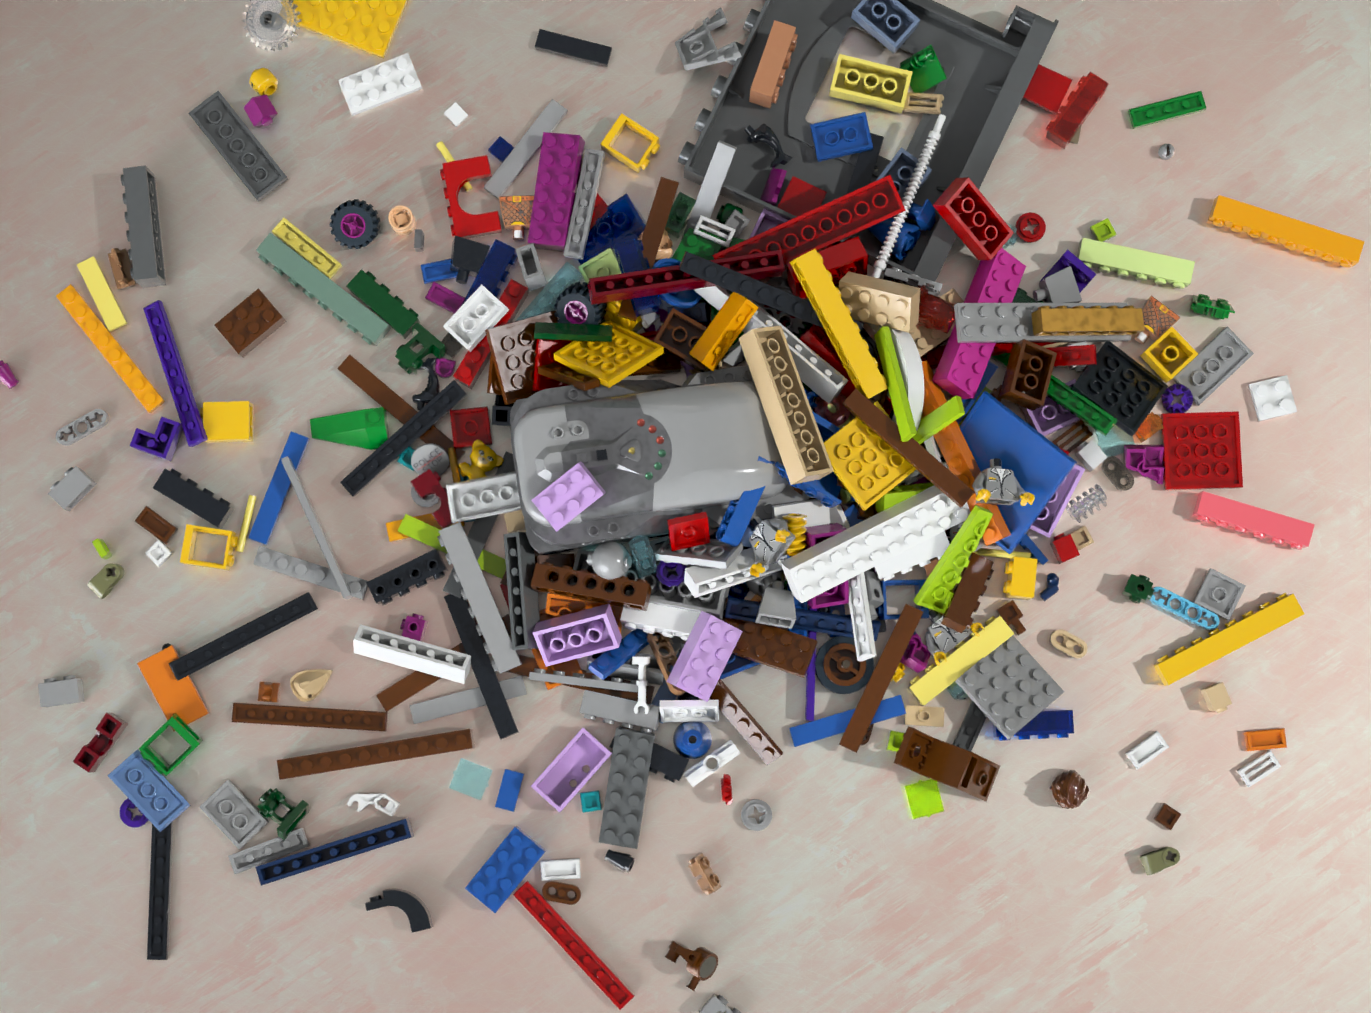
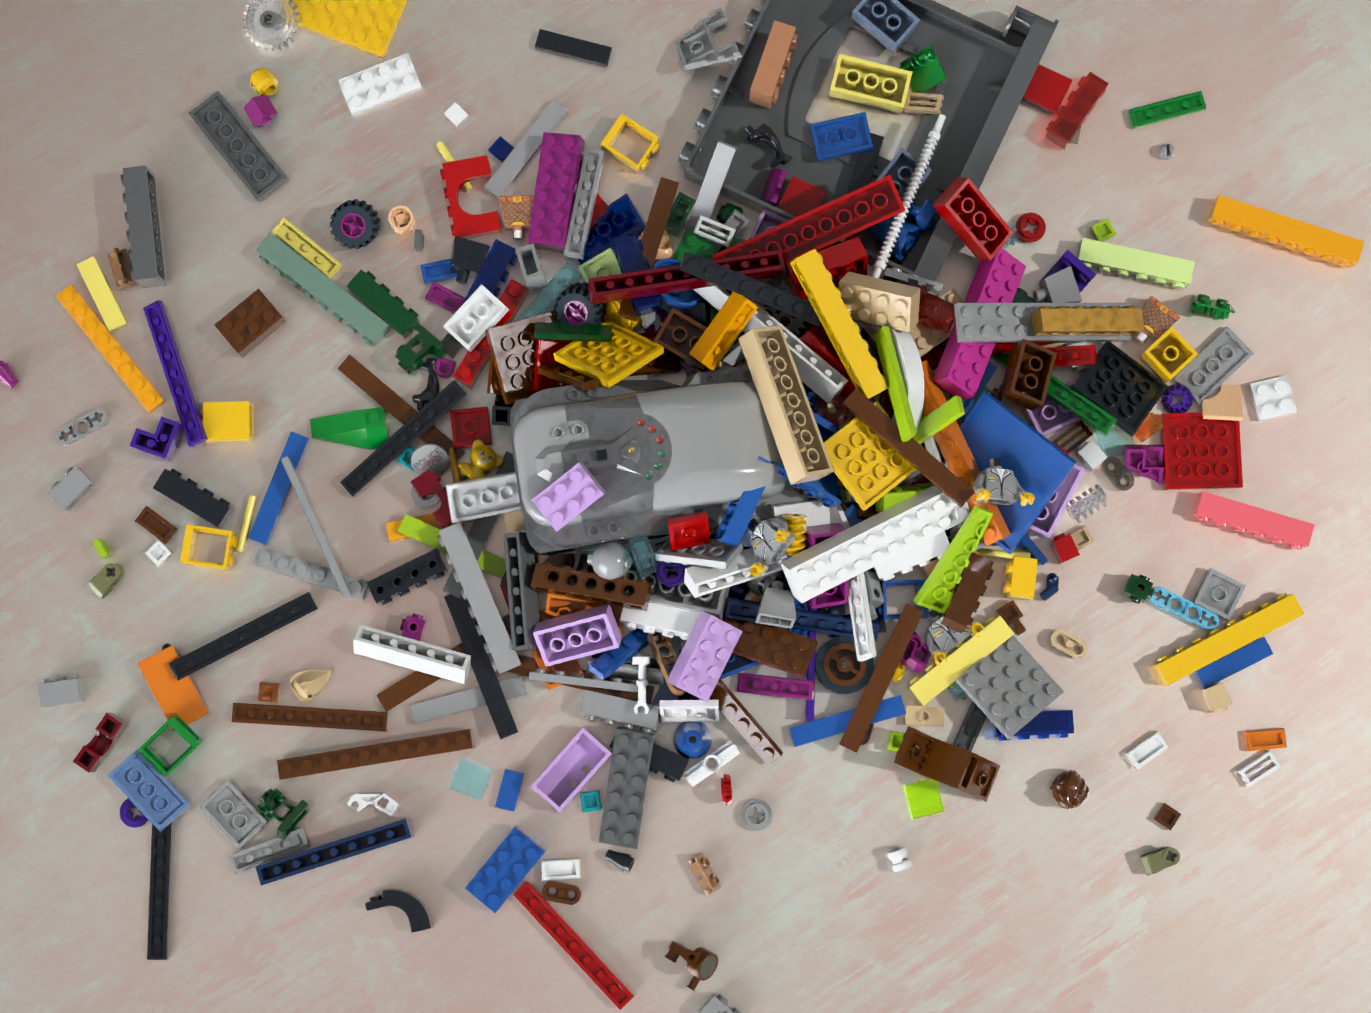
(776, 686): none -> magenta tile
(899, 859): none -> white wheel
(1225, 405): none -> light nougat tile
(1234, 662): none -> blue tile

